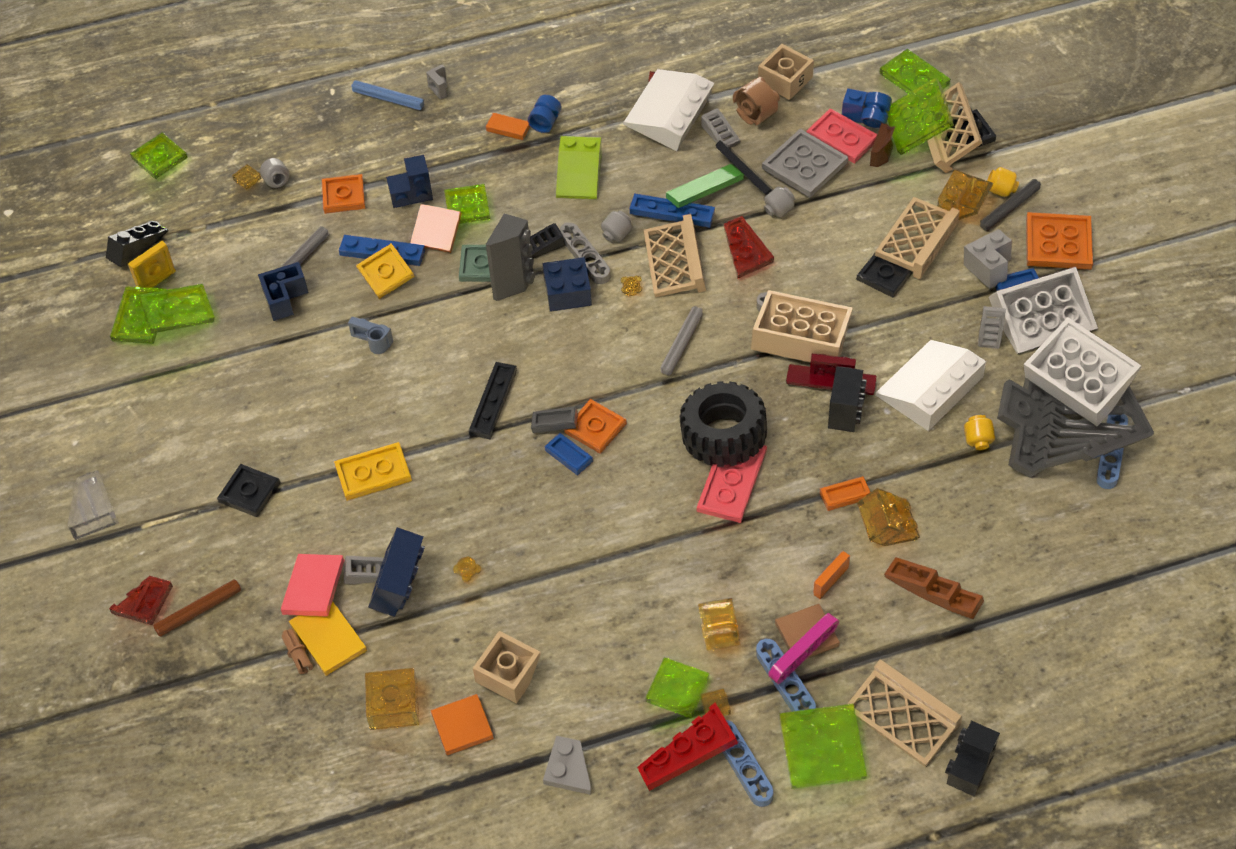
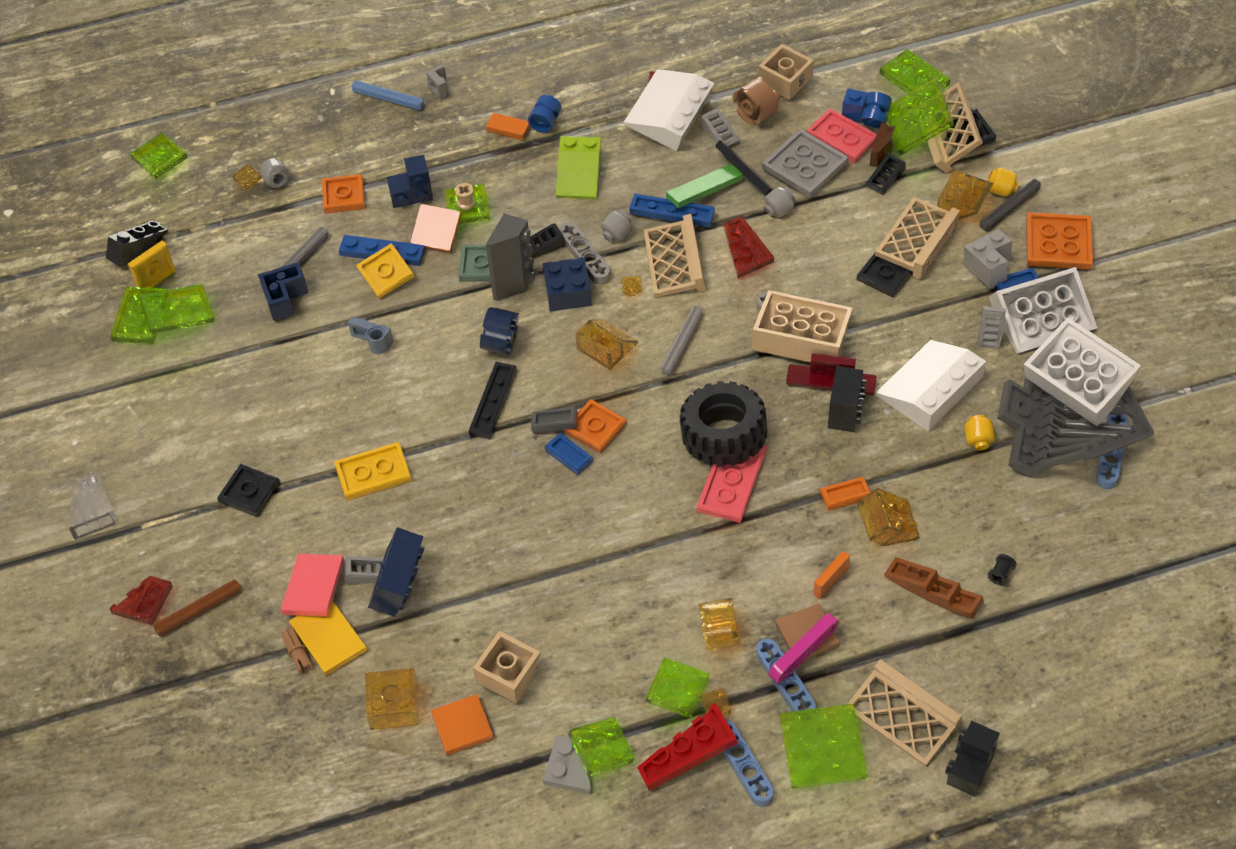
(465, 199): none -> tan bush
(466, 562): clear yellow plate -> none
(499, 330): none -> dark blue brick
(601, 746): none -> clear neon green plate
(604, 342): none -> clear yellow slope
(889, 160): none -> black slope
(1002, 569): none -> black bush

